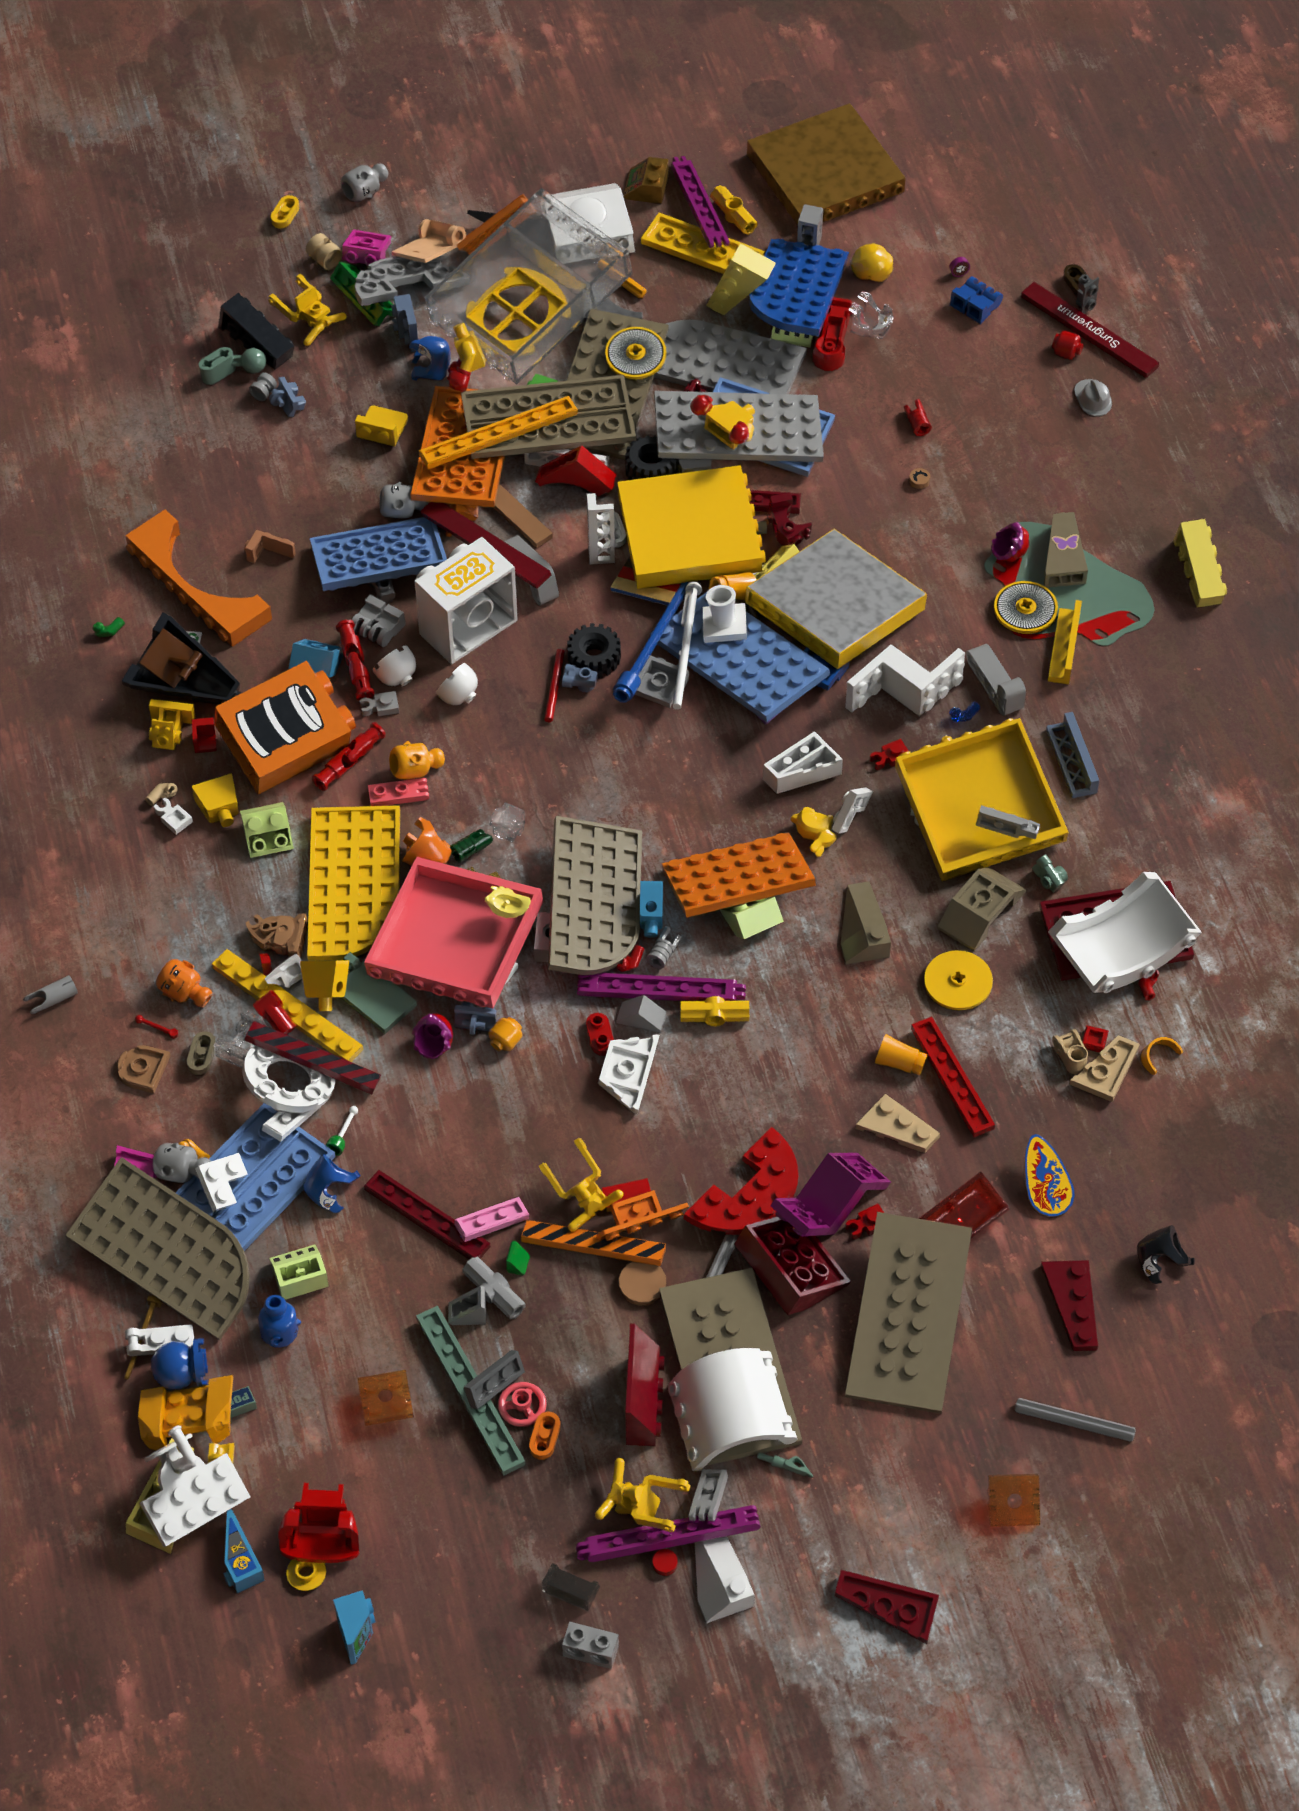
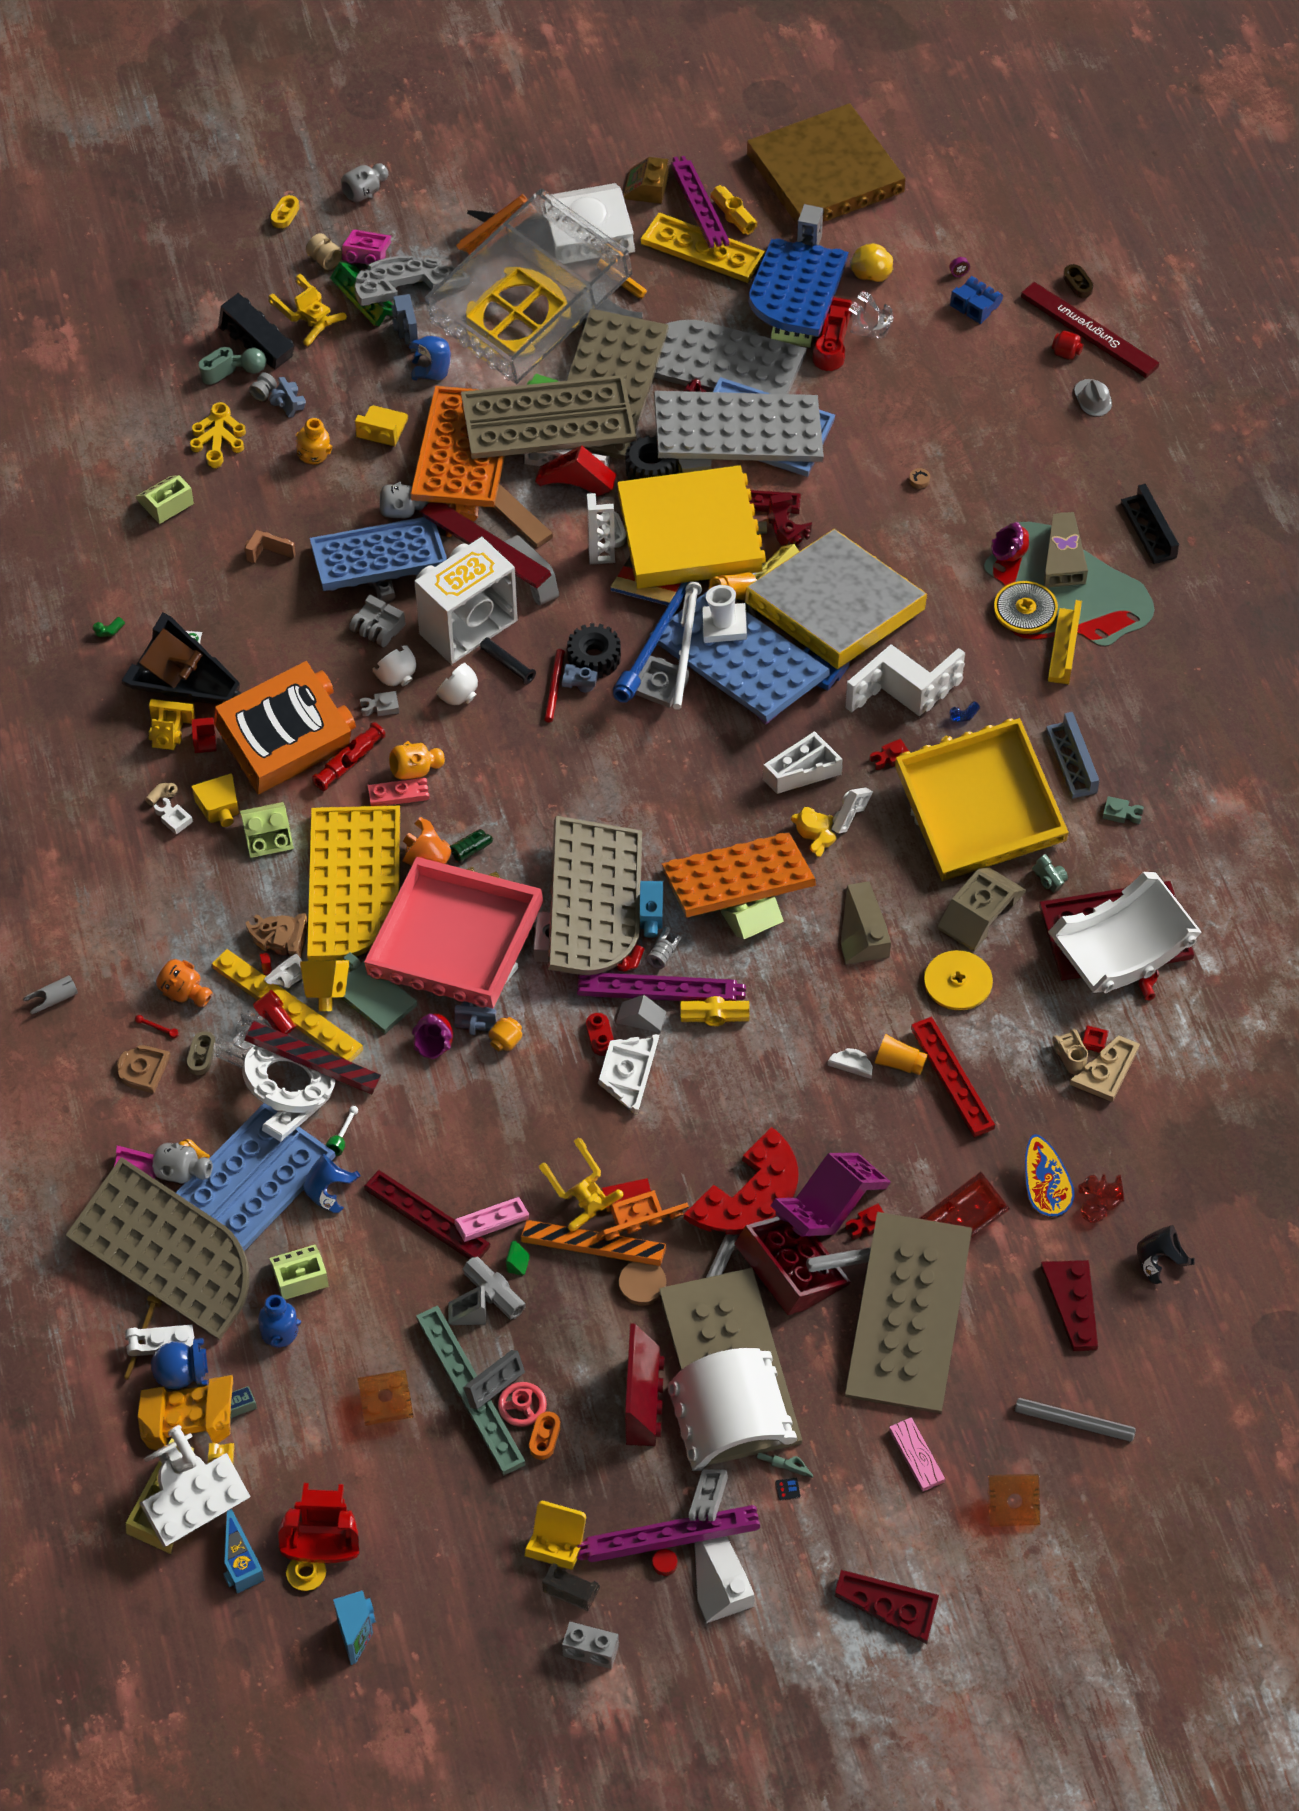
(166, 498): none -> yellowish green slope
(215, 1178): white plate -> none
(219, 414): none -> yellow plant
(229, 617): orange arch -> none
(313, 442): none -> light orange piece
(318, 655): dark azure slope -> none
(358, 672): red piece -> none
(433, 241): light nougat door -> none
(470, 358): yellow torso -> none
(498, 432): light orange tile -> none
(506, 902): light yellow hat -> none
(508, 660): none -> black pin
(508, 822): clear brick -> none
(556, 1535): none -> yellow bracket
(639, 1499): yellow piece -> none
(650, 355): piece -> none
(725, 421): yellow torso -> none
(742, 276): light yellow wedge -> none
(788, 1488): none -> black sticker
(838, 1260): none -> light grey axle
(852, 1061): none -> white tile
(895, 1122): tan wing -> none
(917, 1454): none -> bright pink tile
(918, 419): red hinge -> none
(1005, 693): light grey beam -> none
(1006, 823): light grey hinge -> none
(1087, 293): dark grey hinge -> none
(1106, 1197): none -> clear red animal
(1119, 809): none -> sand green plate
(1145, 1059): light orange helmet -> none
(1157, 522): none -> black fence
(1200, 562): light yellow wedge -> none

